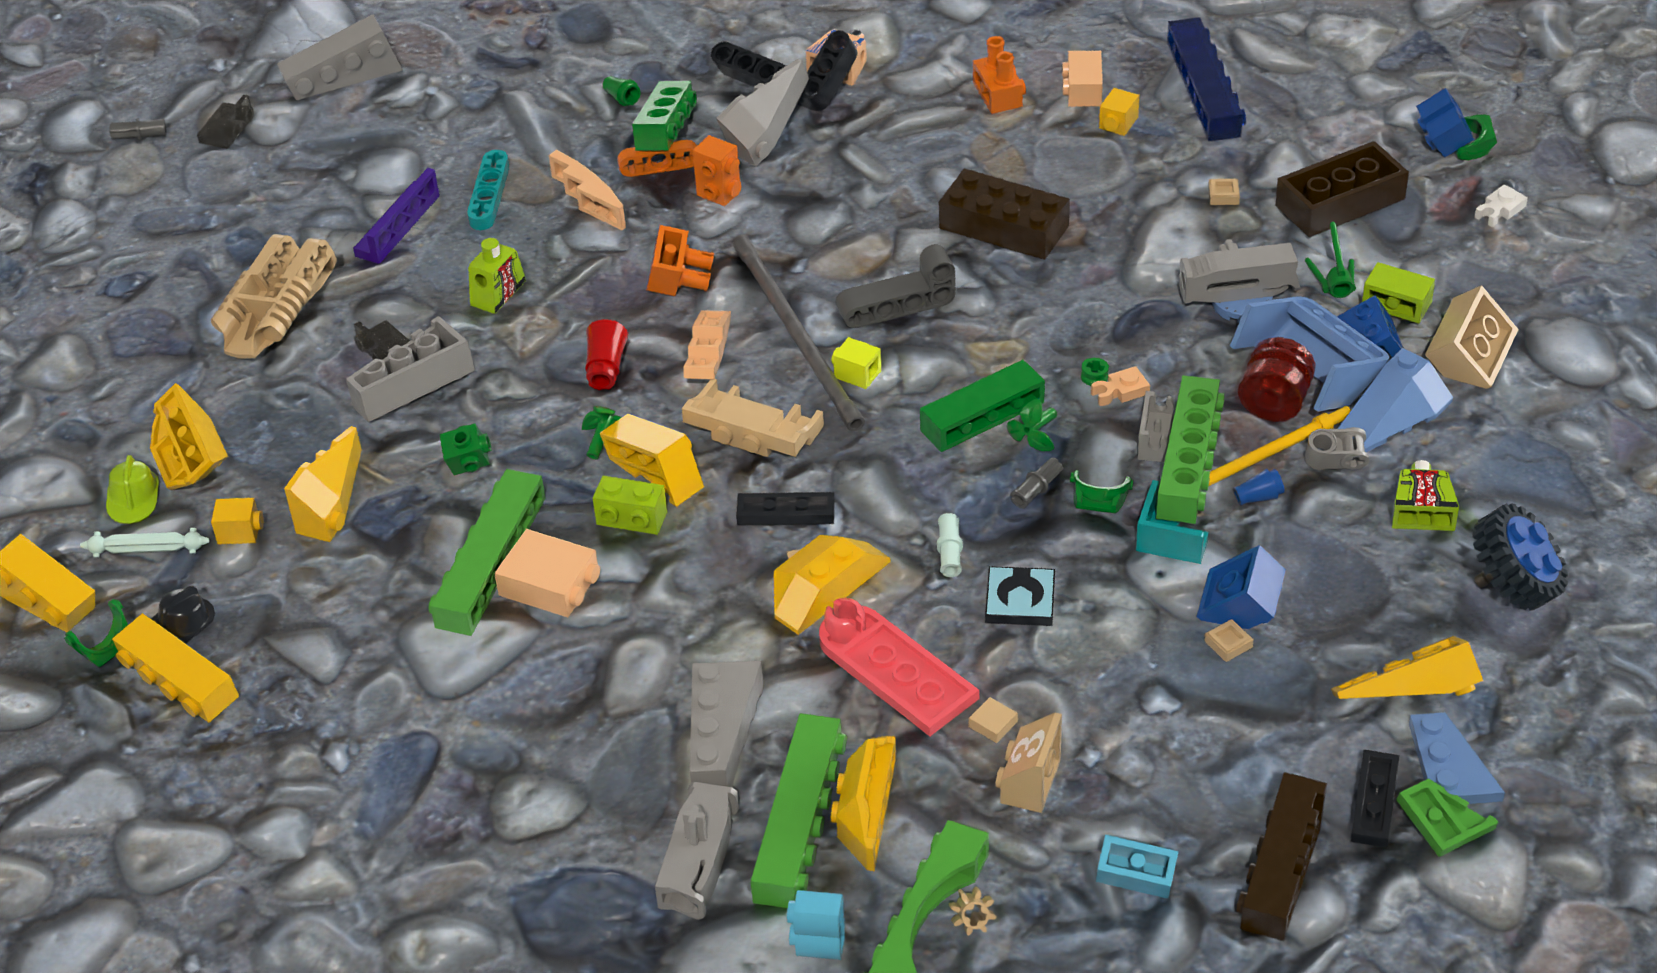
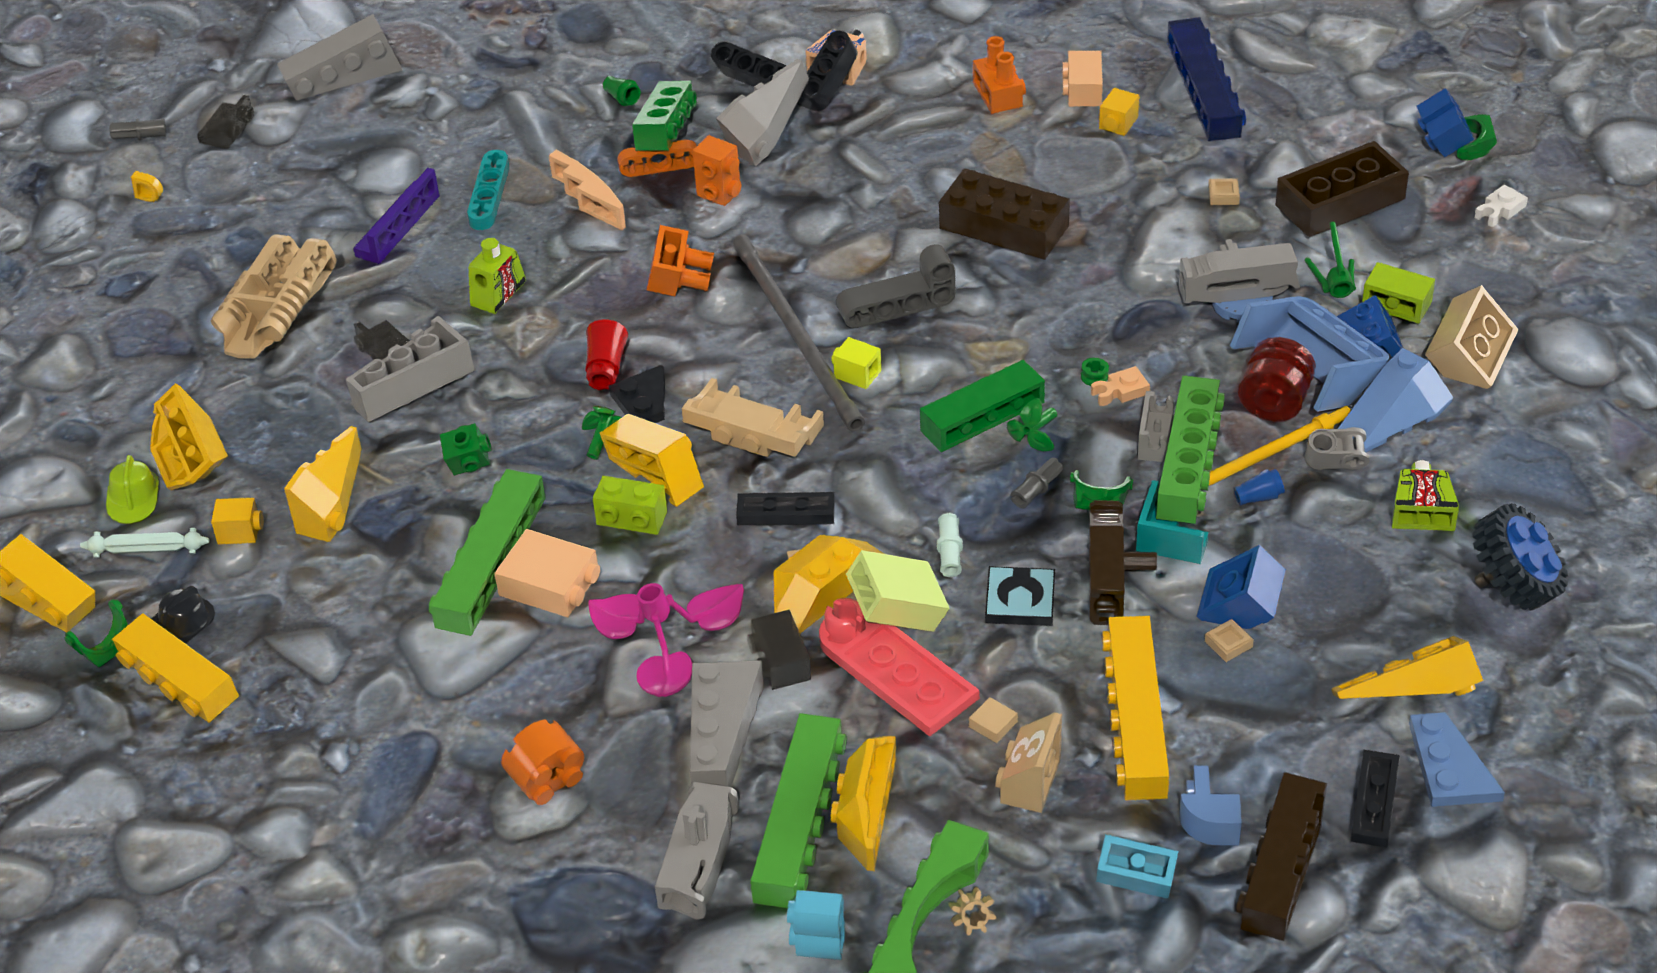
(146, 186): none -> yellow tile
(543, 760): none -> orange brick
(642, 395): none -> black wing
(664, 674): none -> dark pink plant
(707, 344): light nougat slope -> none
(779, 649): none -> clear smoke brick
(897, 591): none -> yellowish green brick
(1109, 560): none -> dark brown piece
(1137, 708): none -> yellow brick
(1207, 816): none -> medium blue brick
(1443, 817): bright green wing -> none

